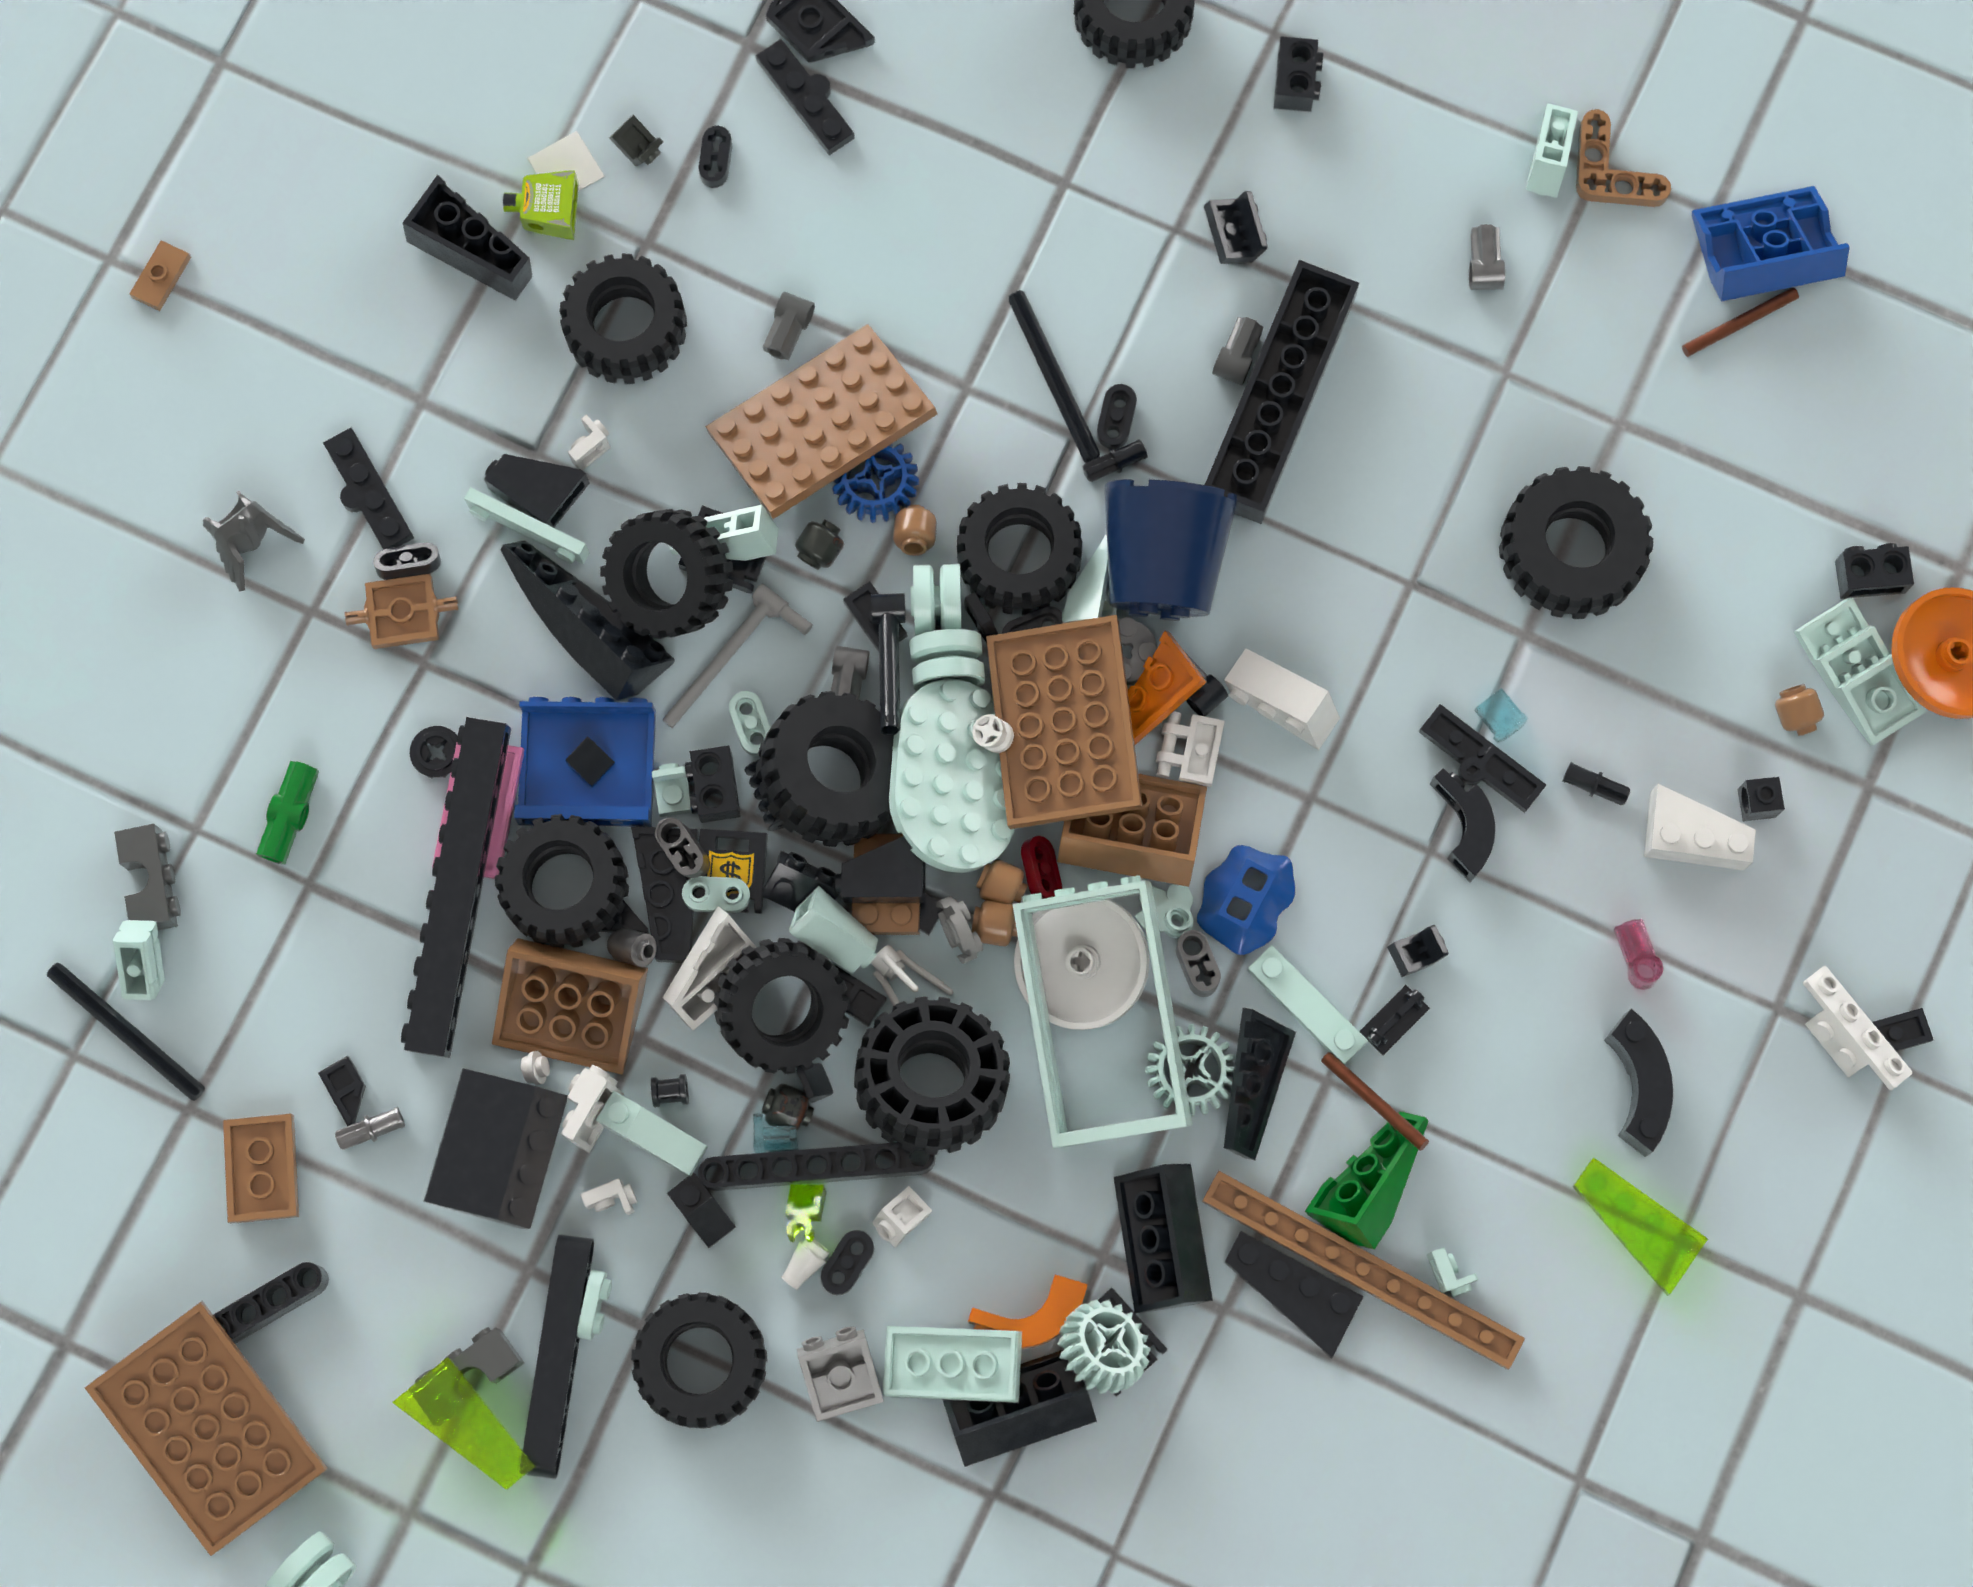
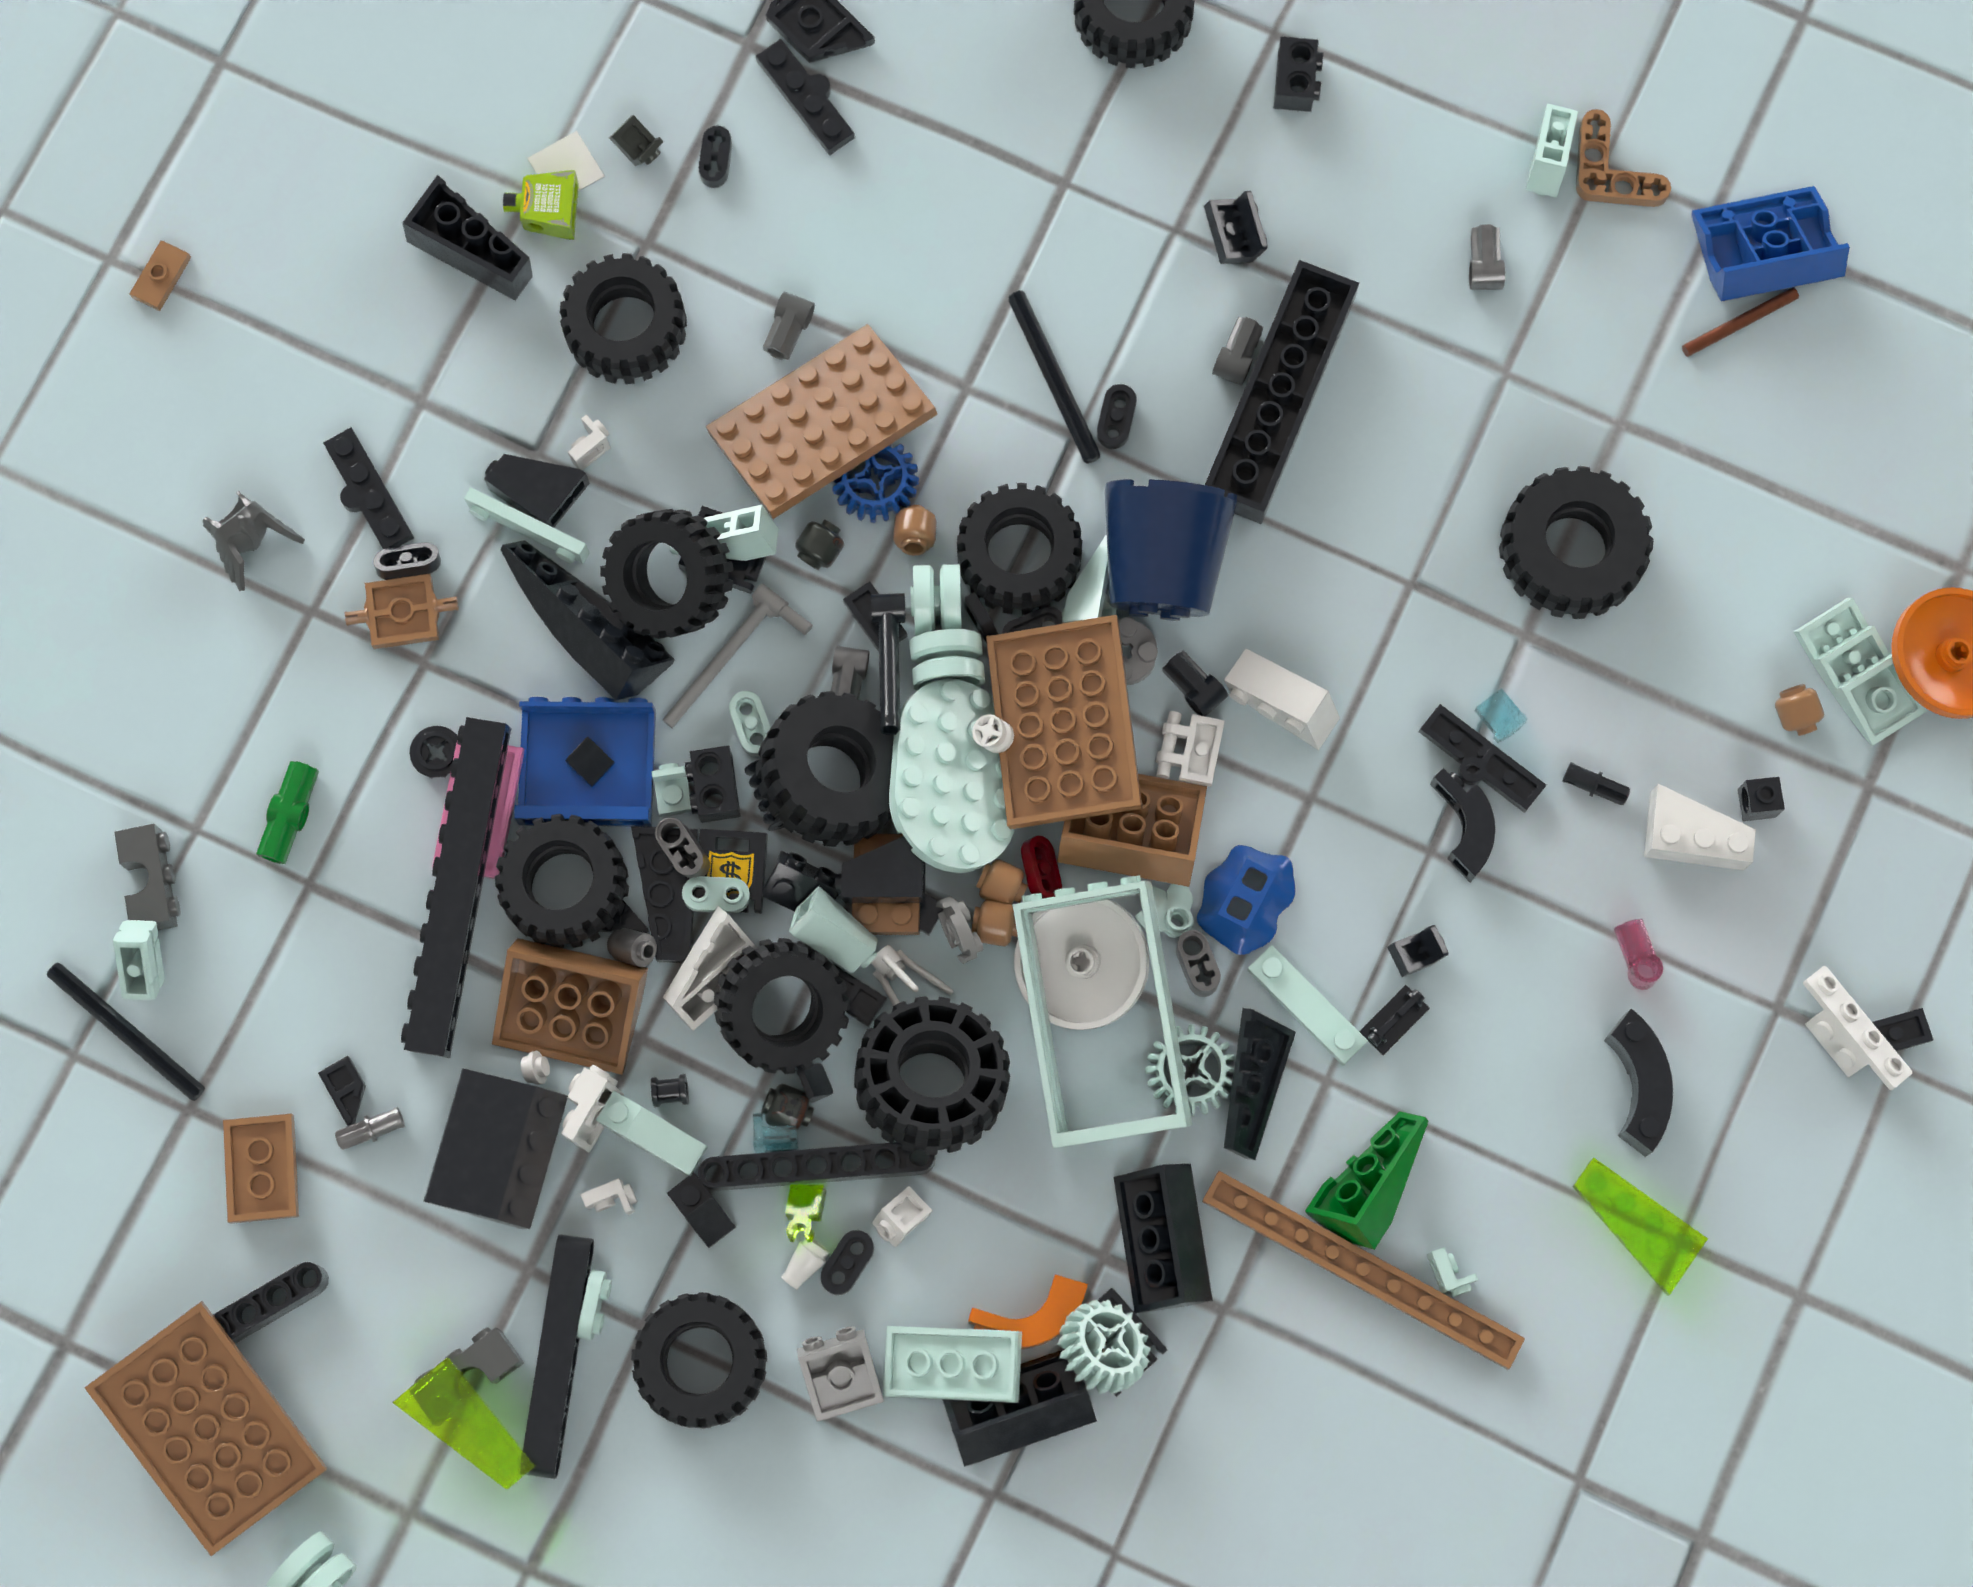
(1114, 461): black axle -> none
(1162, 686): orange wing -> none
(1304, 1296): black wing -> none
(1375, 1101): copper bar -> none
(1876, 578): black brick -> none

